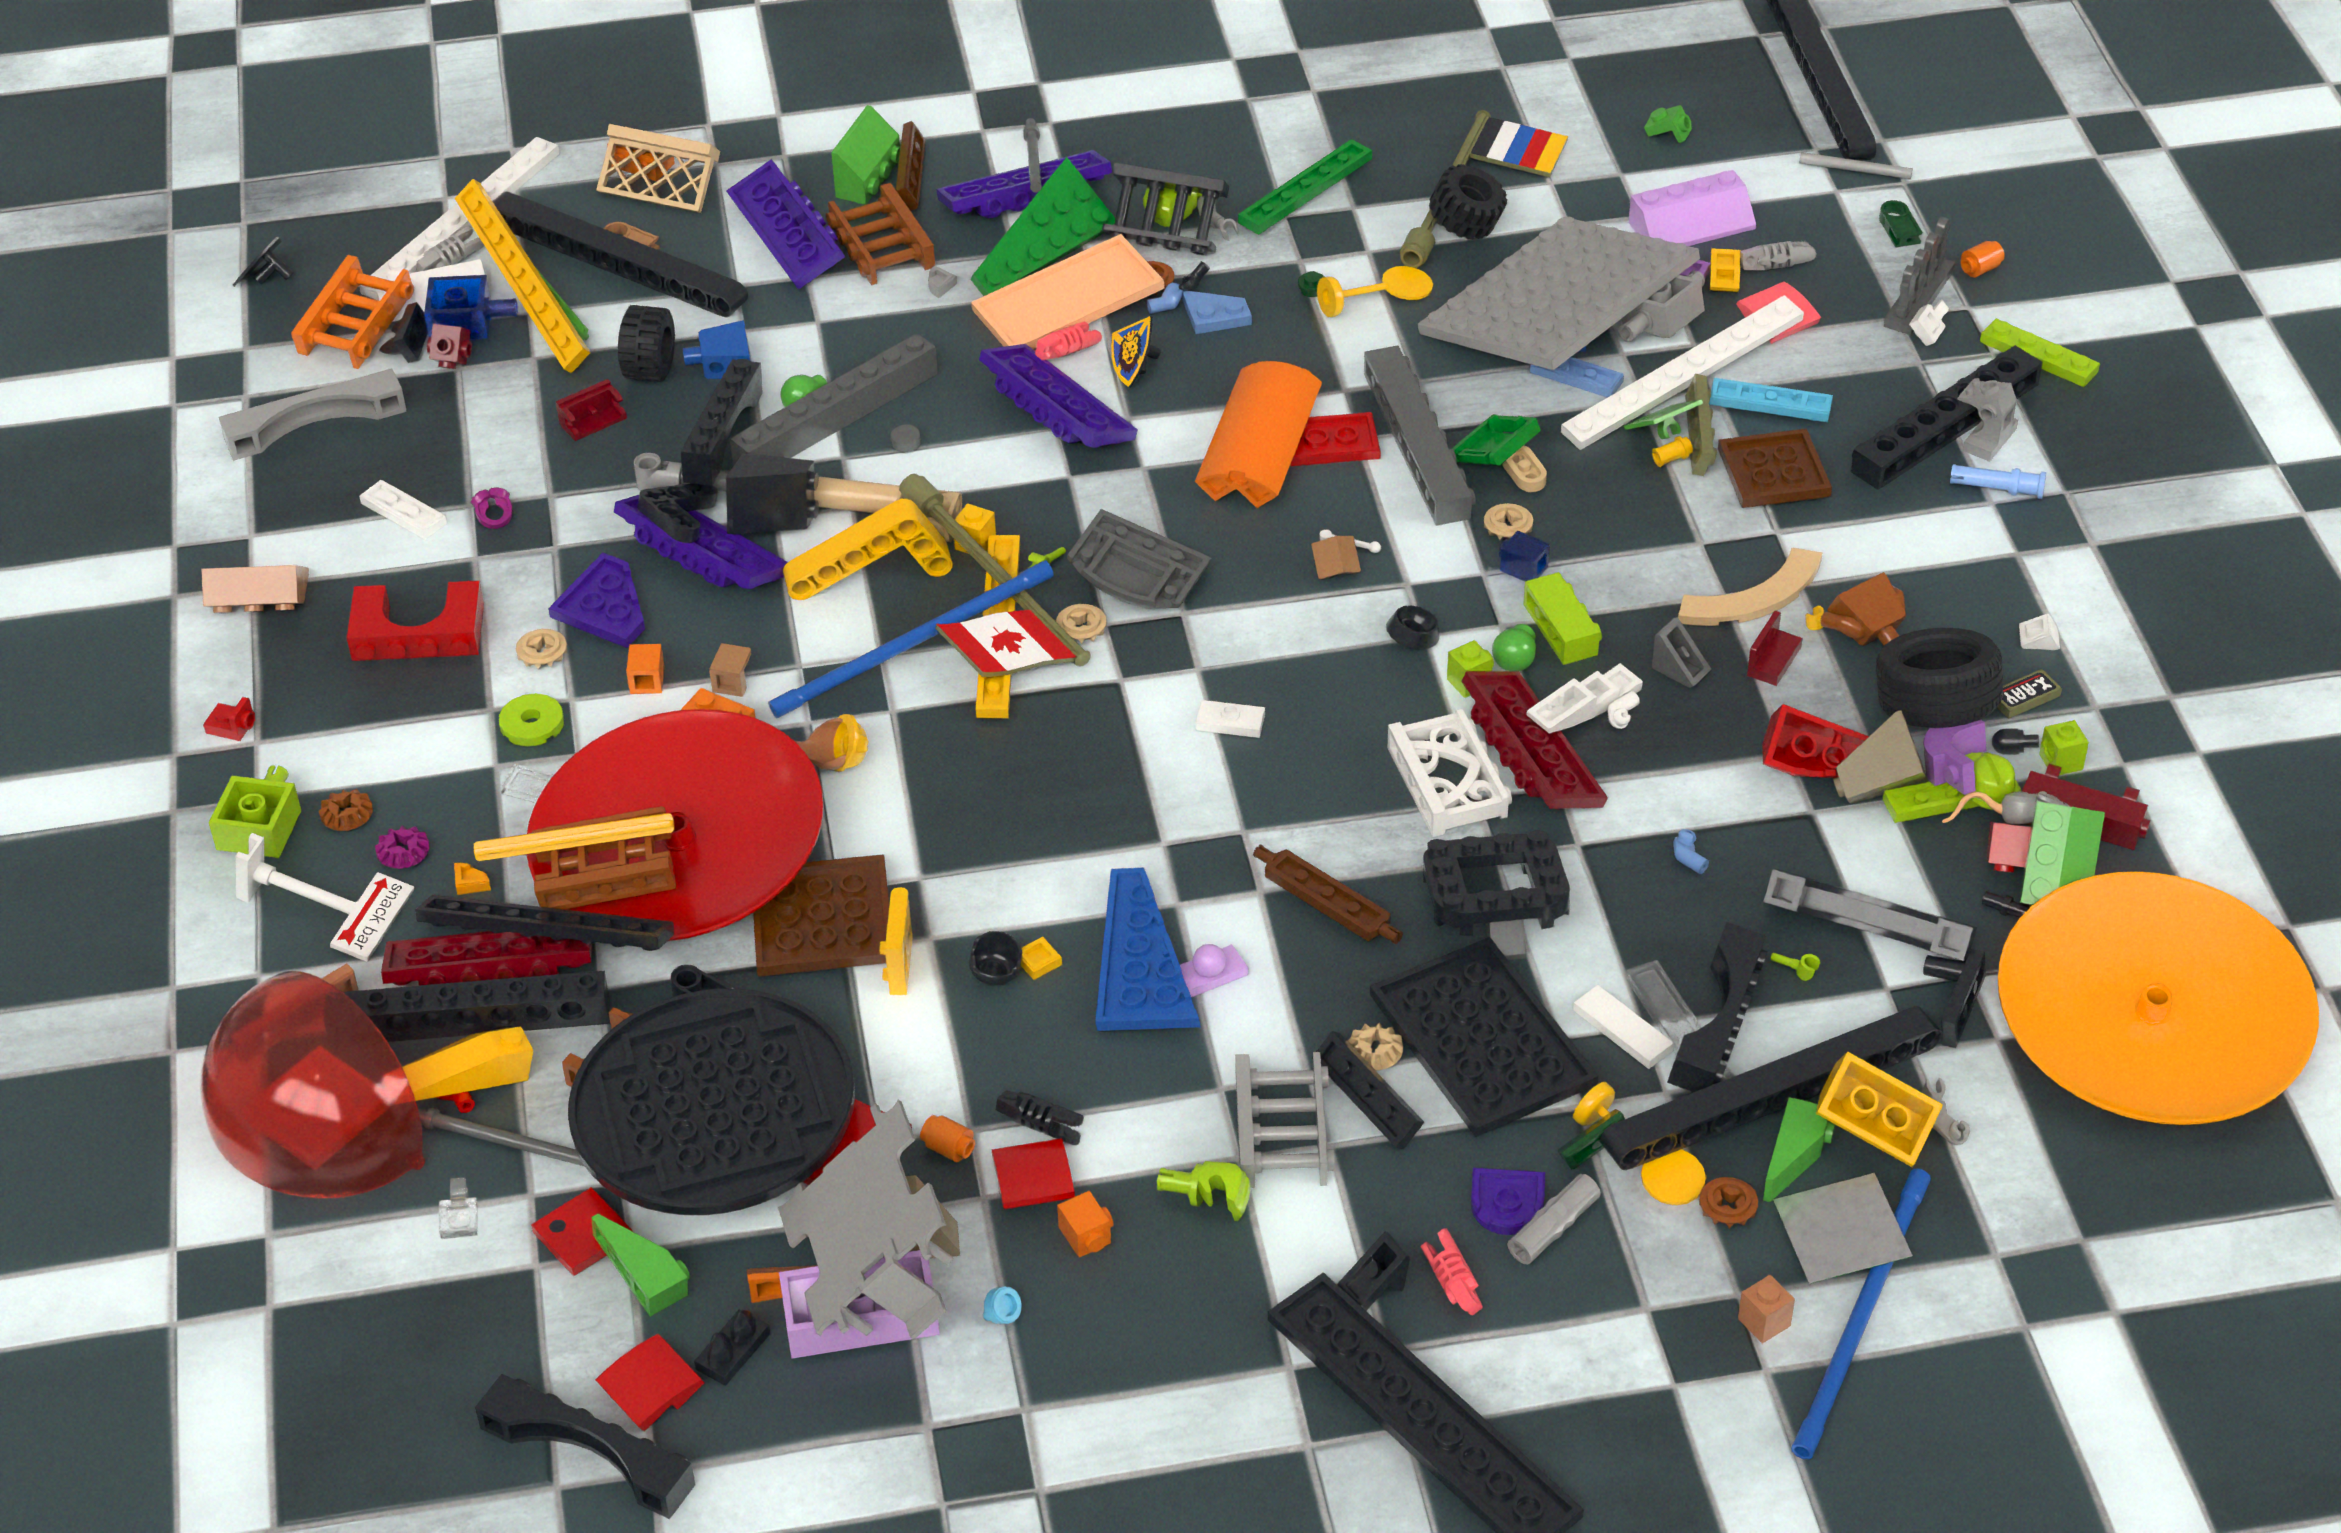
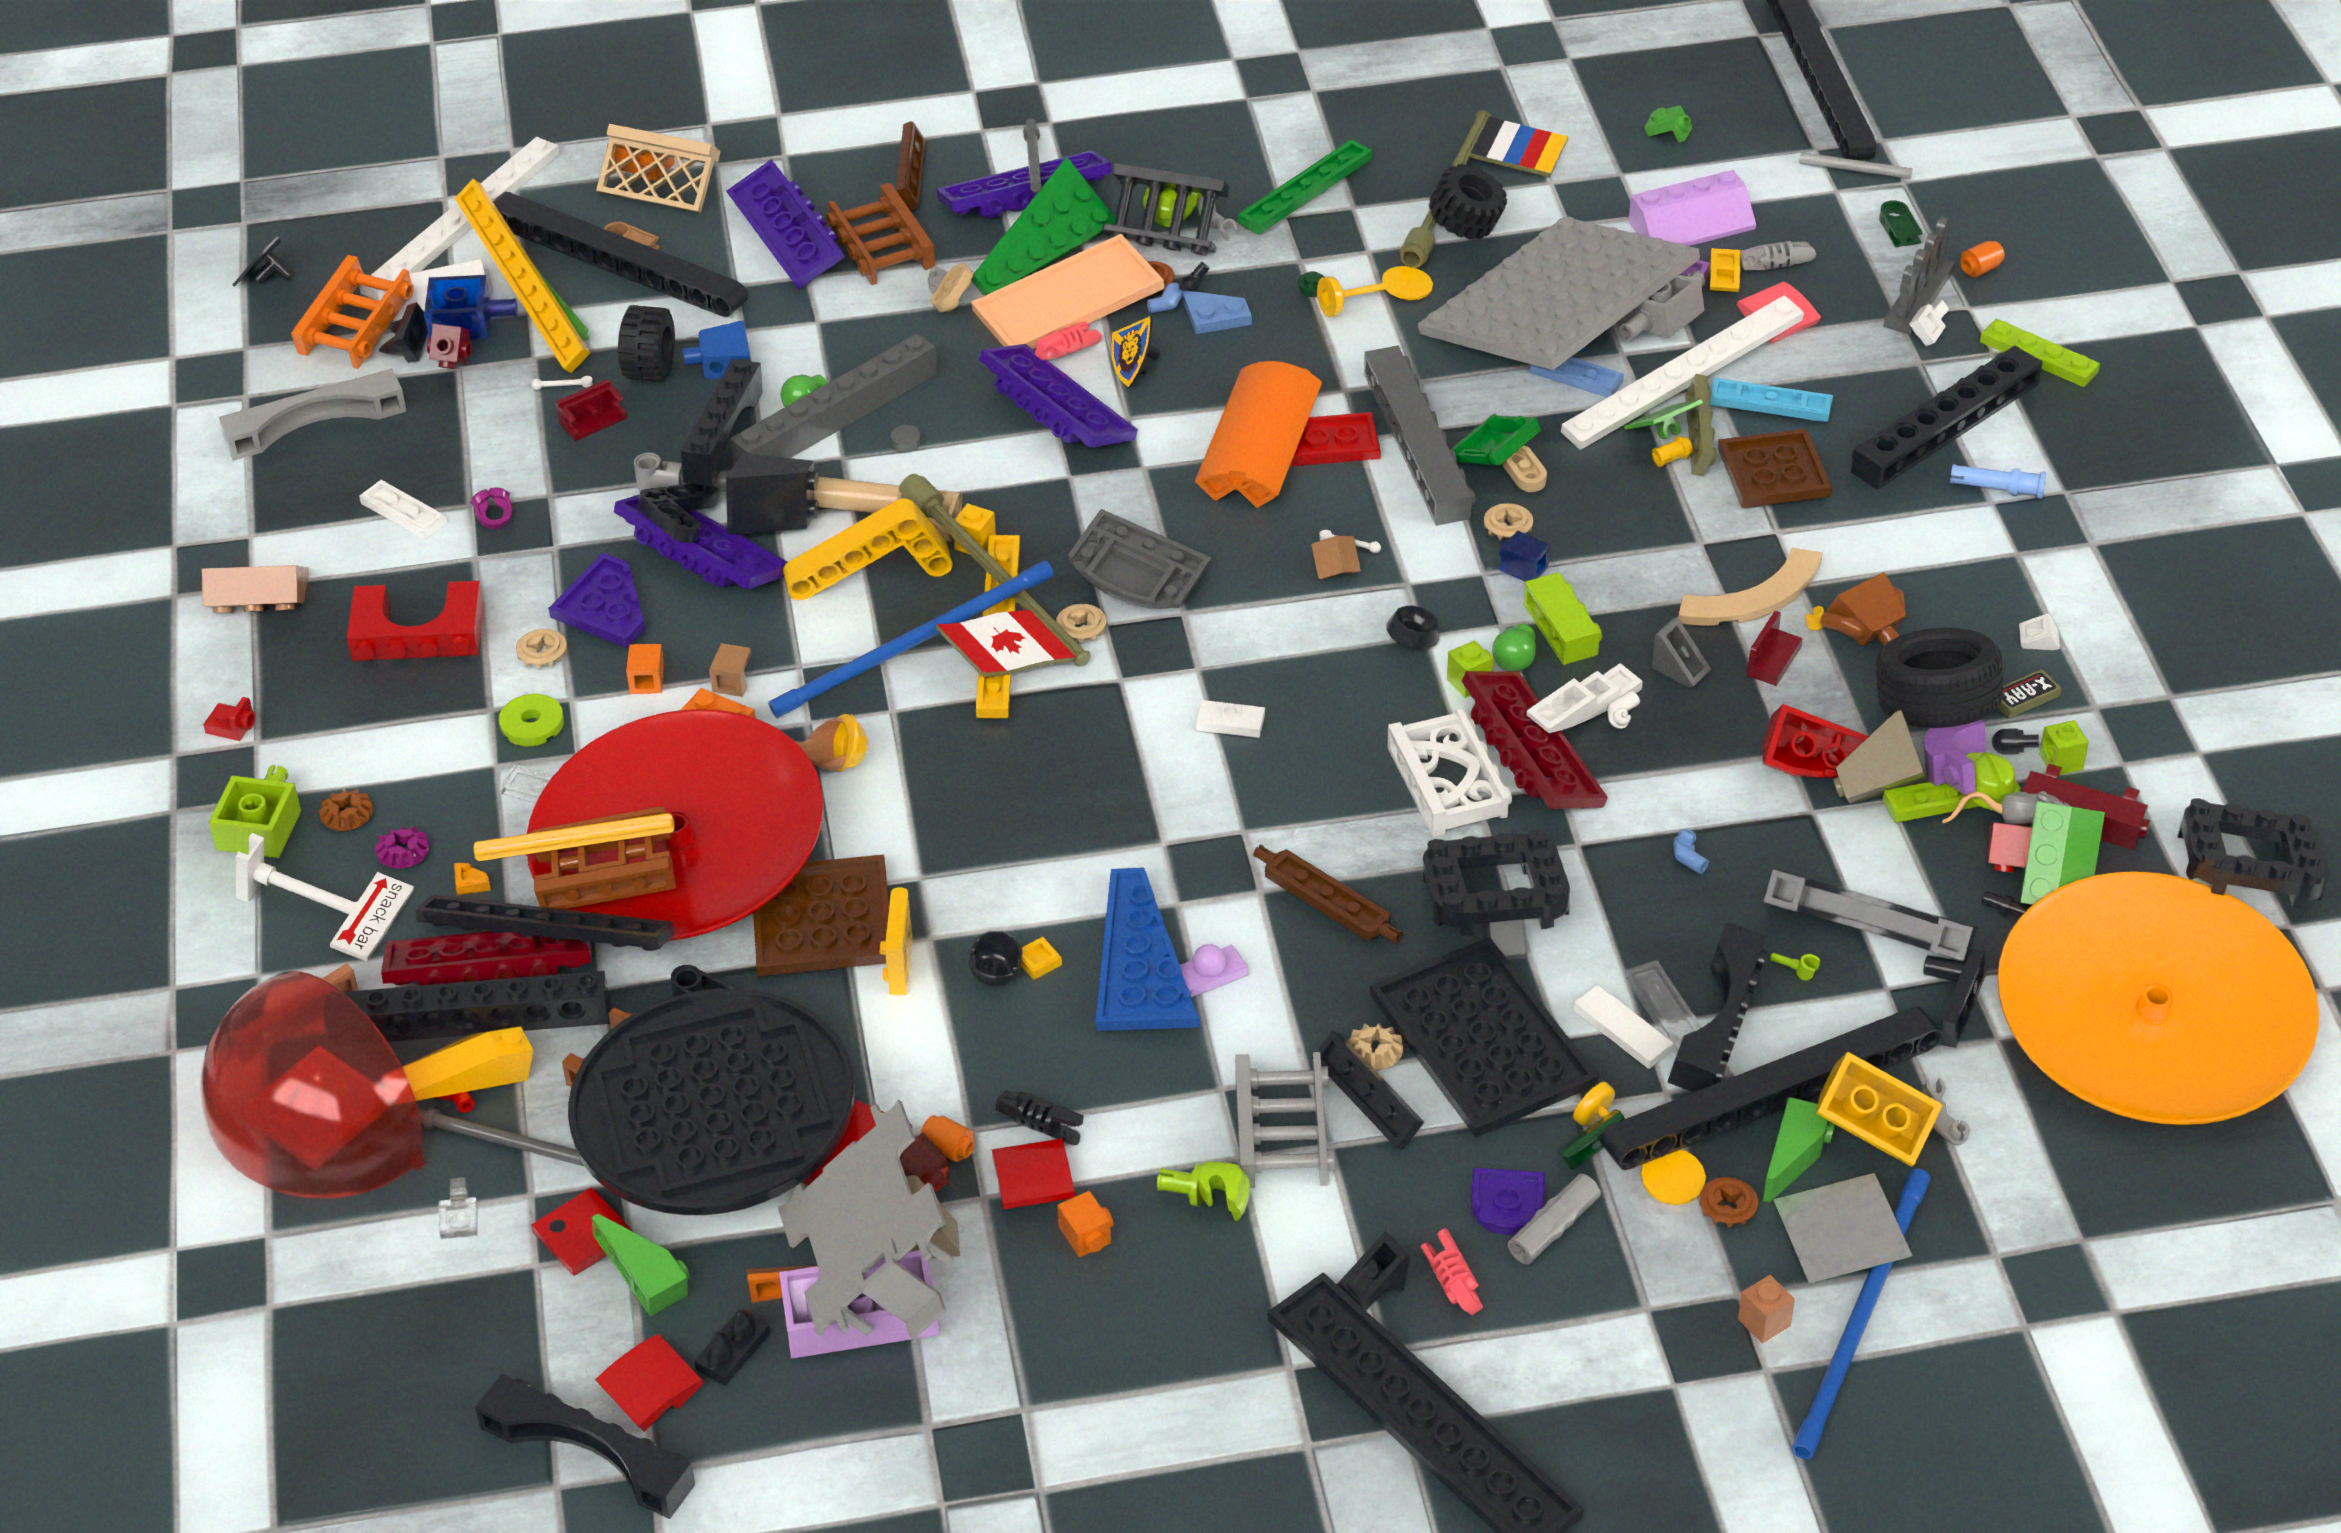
(449, 251): light grey hinge -> none
(585, 381): none -> white hinge
(864, 157): bright green slope -> none
(925, 1162): none -> clear red brick
(951, 288): none -> tan plate
(1002, 1305): medium azure tile -> none
(1037, 558): lime hand -> none
(1997, 423): light grey tile -> none
(2301, 877): none -> black plate

